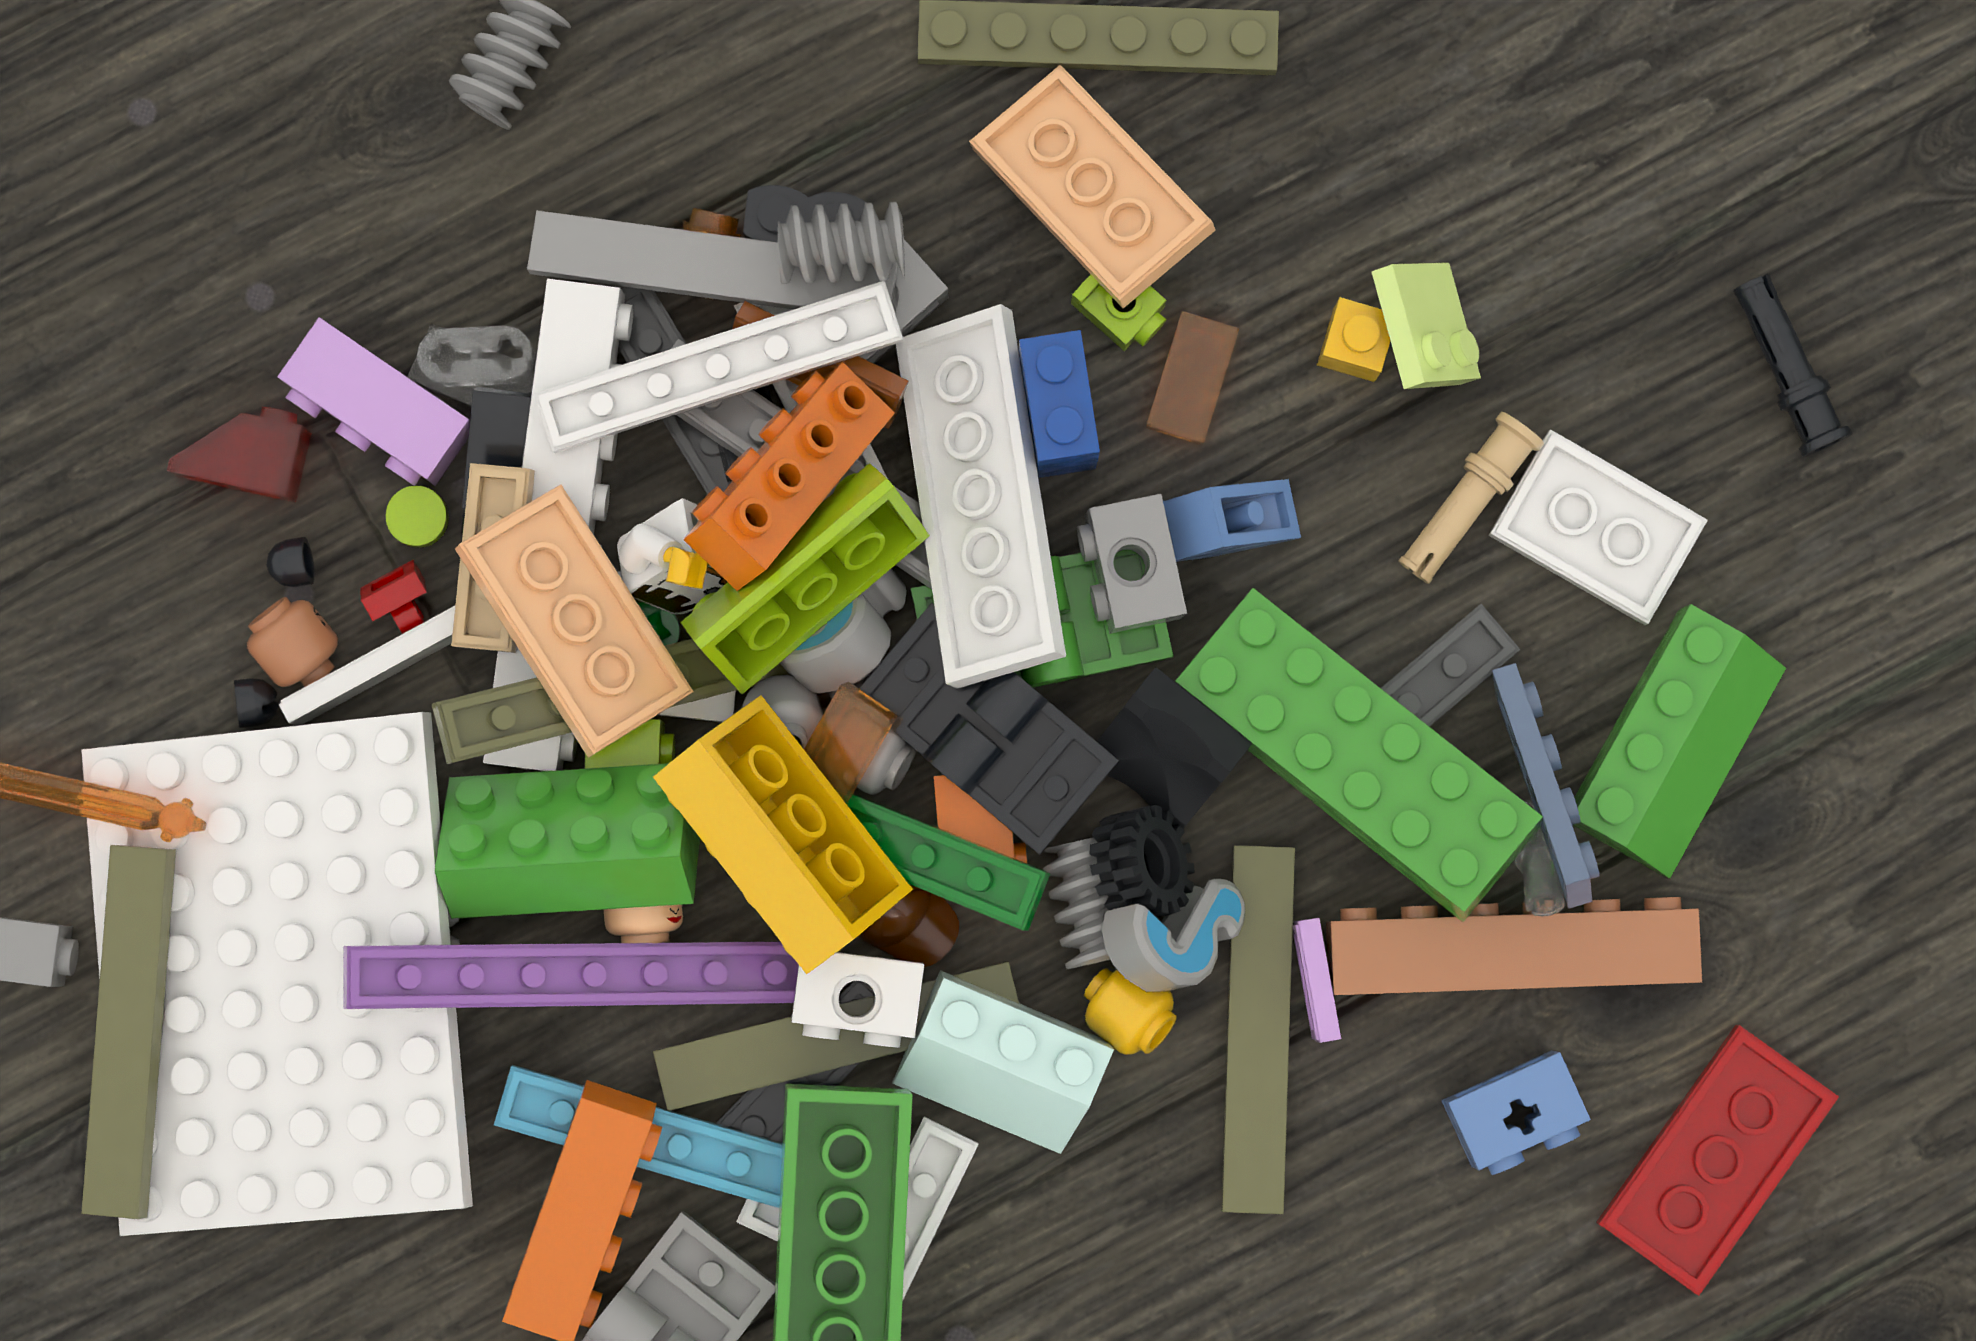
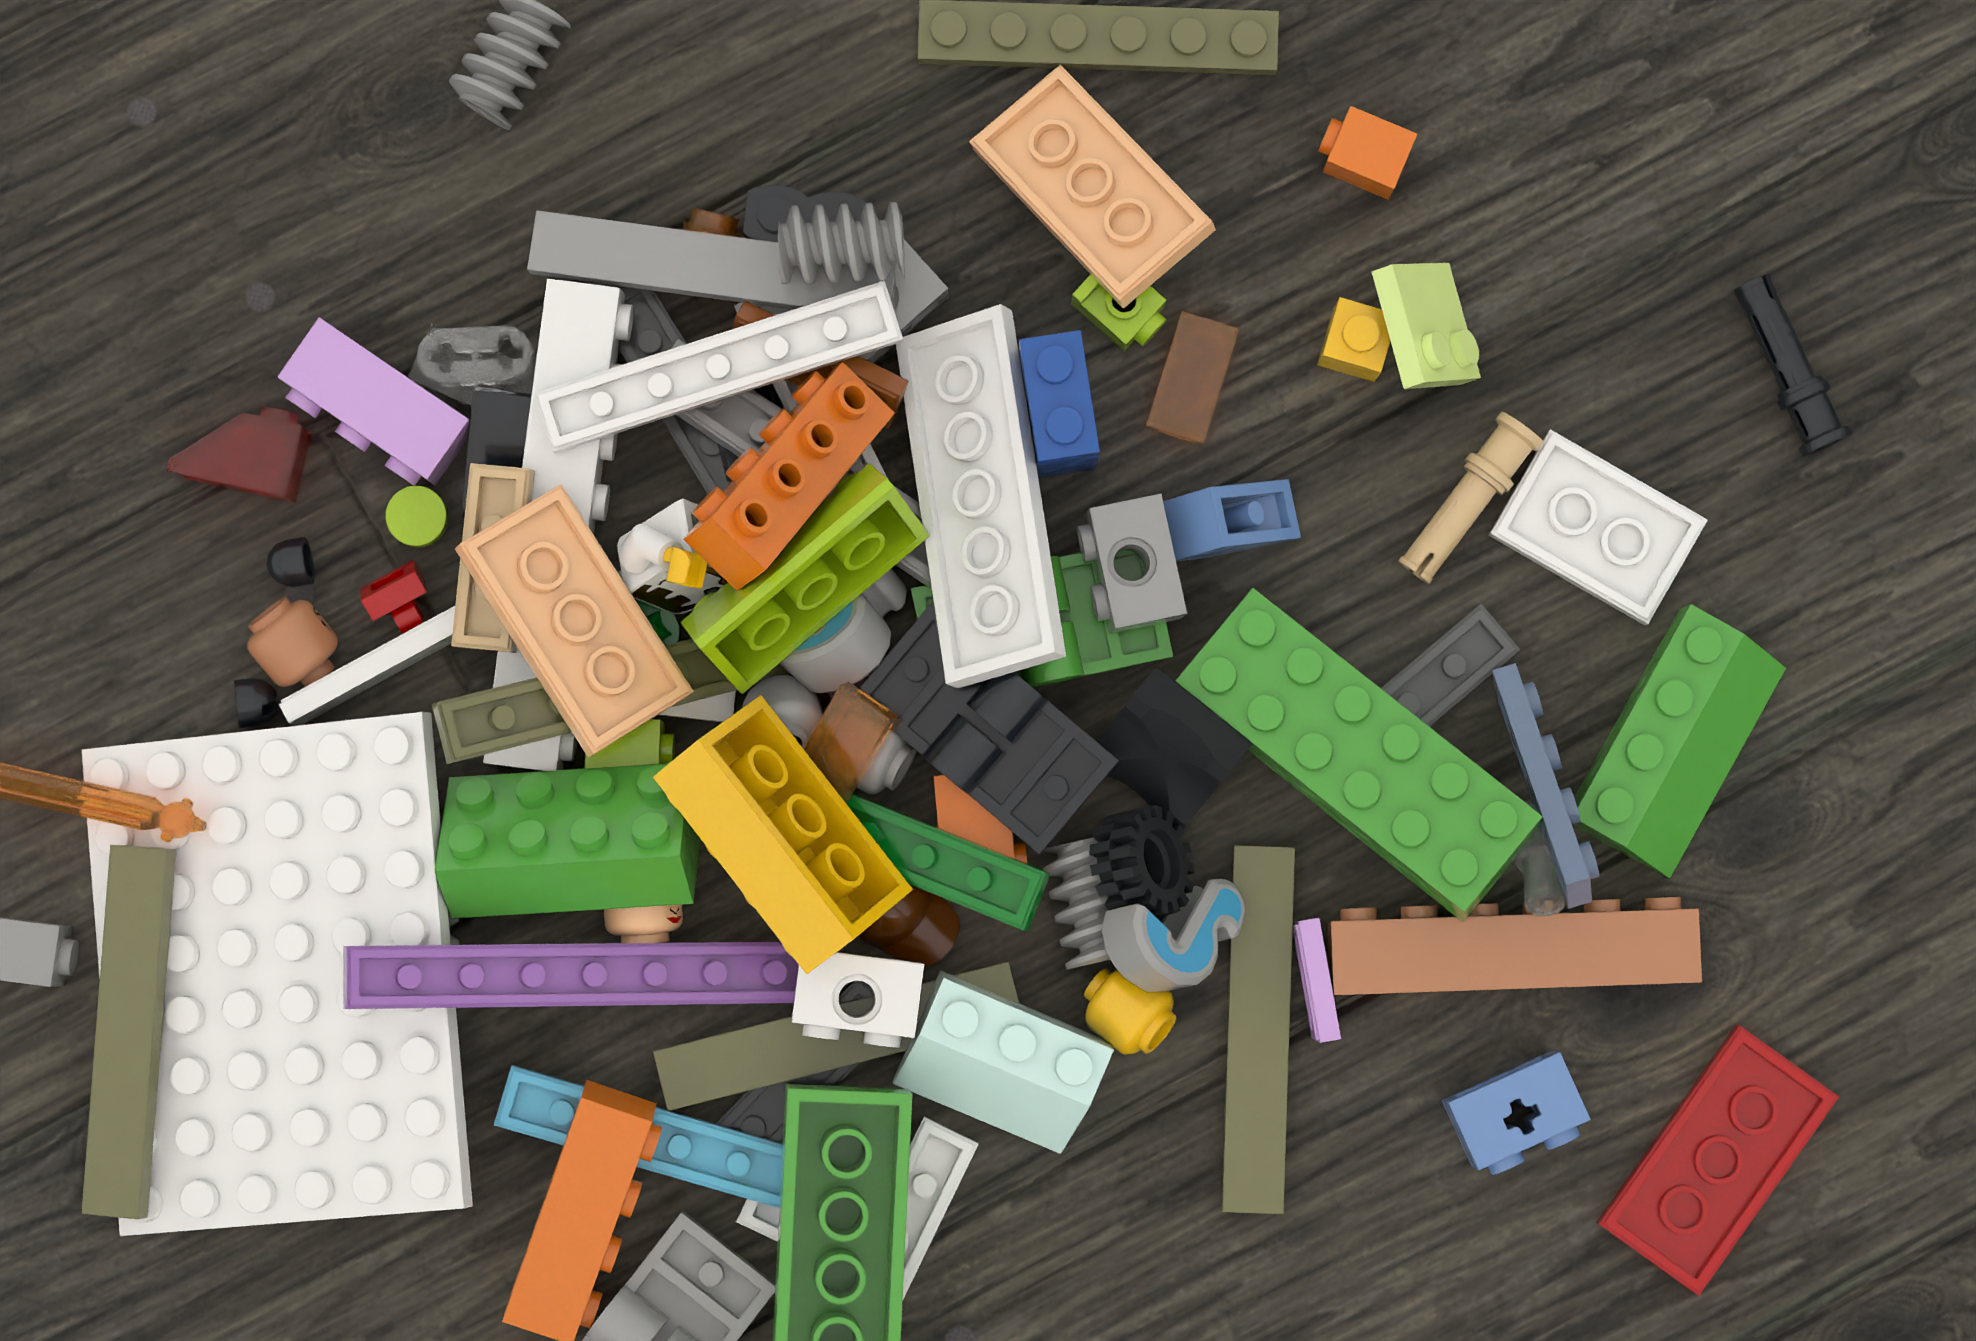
(1366, 151): none -> orange brick

